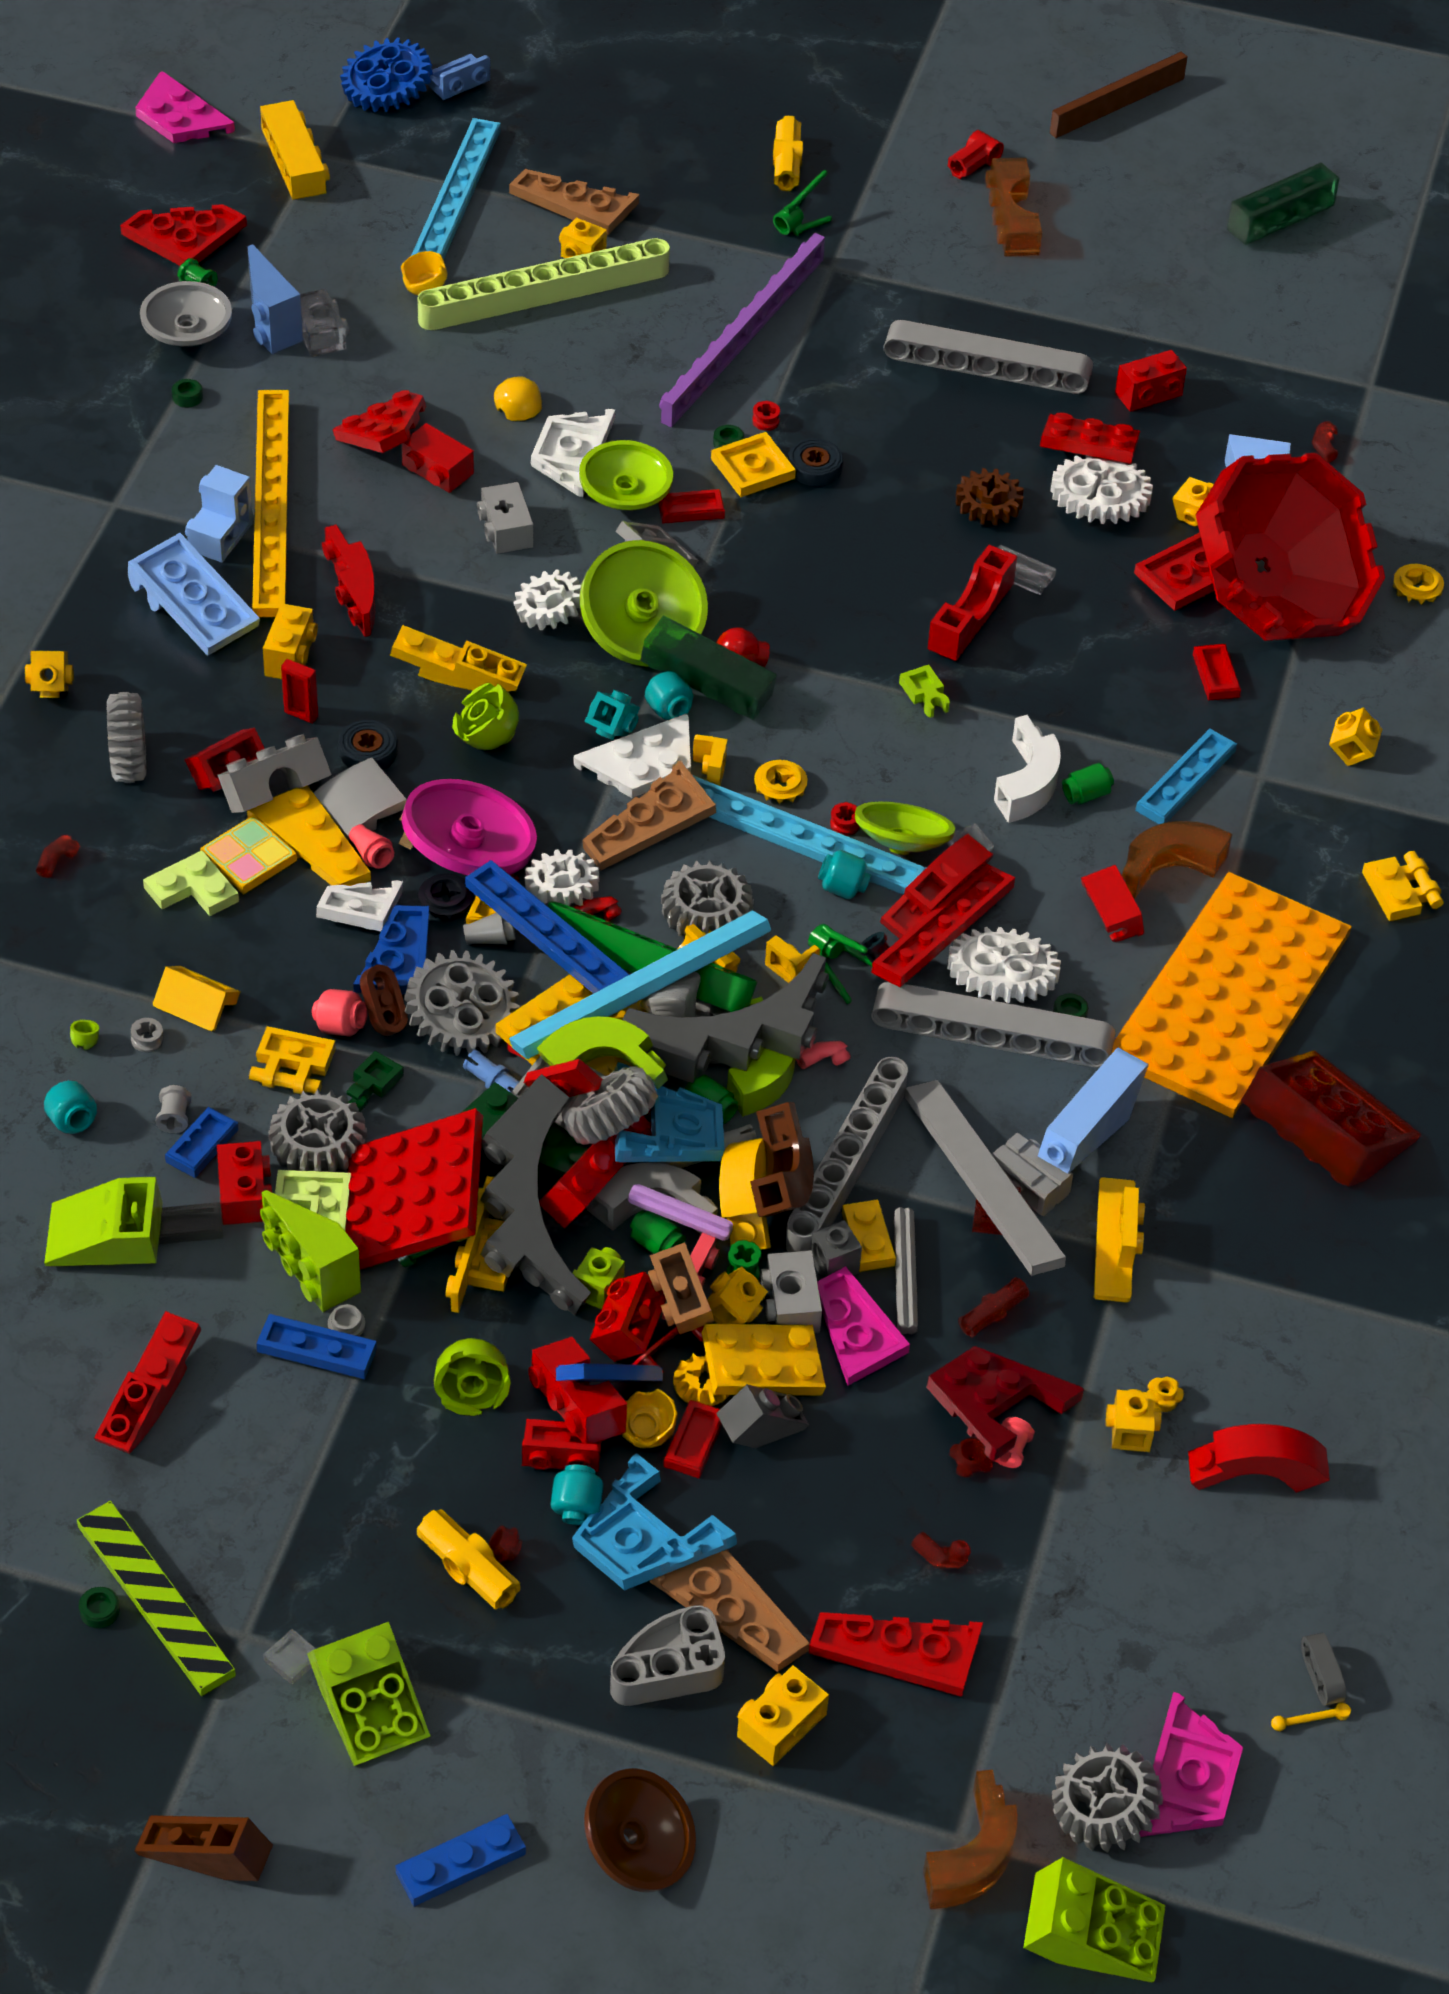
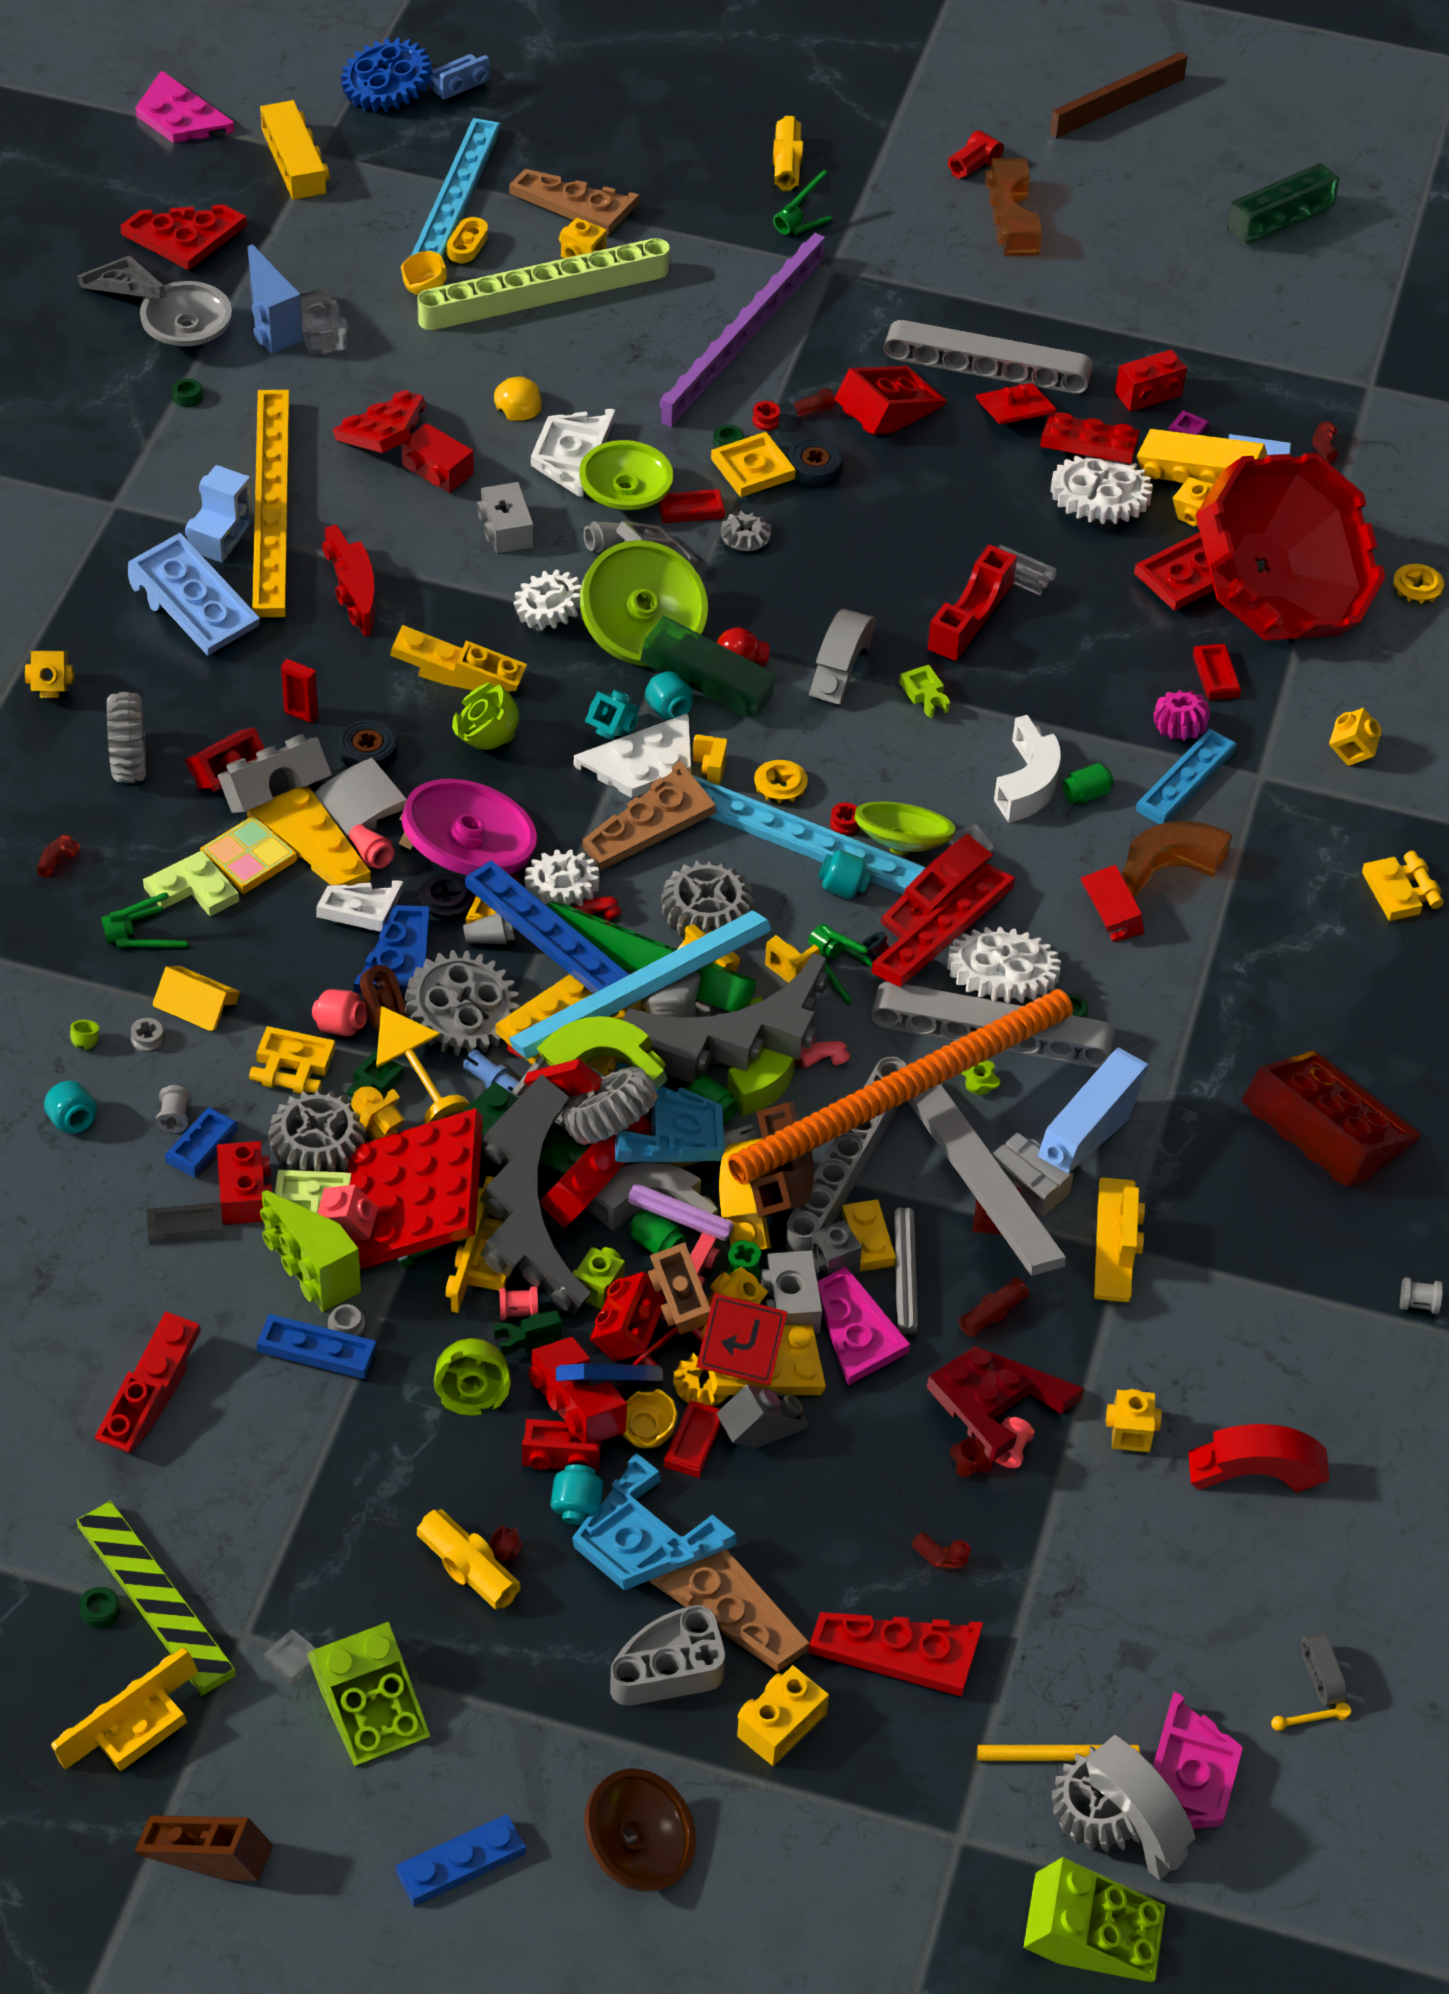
(106, 1225): lime slope -> none
(118, 925): none -> green plant
(123, 277): none -> dark grey wing
(133, 1719): none -> yellow bracket
(196, 273): green bush -> none
(289, 638): yellow brick -> none
(350, 1209): none -> coral brick
(377, 1115): none -> yellow hips
(399, 1037): none -> yellow piece
(467, 240): none -> yellow plate
(518, 1303): none -> coral bush
(534, 1332): none -> dark green plate
(601, 536): none -> light grey cone
(741, 1339): none -> red piece
(745, 539): none -> light grey gear
(819, 402): none -> clear red arm
(840, 648): none -> light grey arch
(887, 397): none -> red slope
(899, 1087): none -> orange piece
(971, 1870): clear orange arch -> none
(981, 1078): none -> lime plate
(989, 496): reddish brown gear -> none
(1015, 403): none -> red piece
(1034, 1752): none -> yellow bar
(1146, 1801): none -> light grey arch
(1169, 1400): yellow plate -> none
(1181, 715): none -> dark pink gear
(1184, 455): none -> yellow brick
(1189, 424): none -> magenta tile
(1231, 992): light orange plate -> none
(1421, 1295): none -> light grey bush

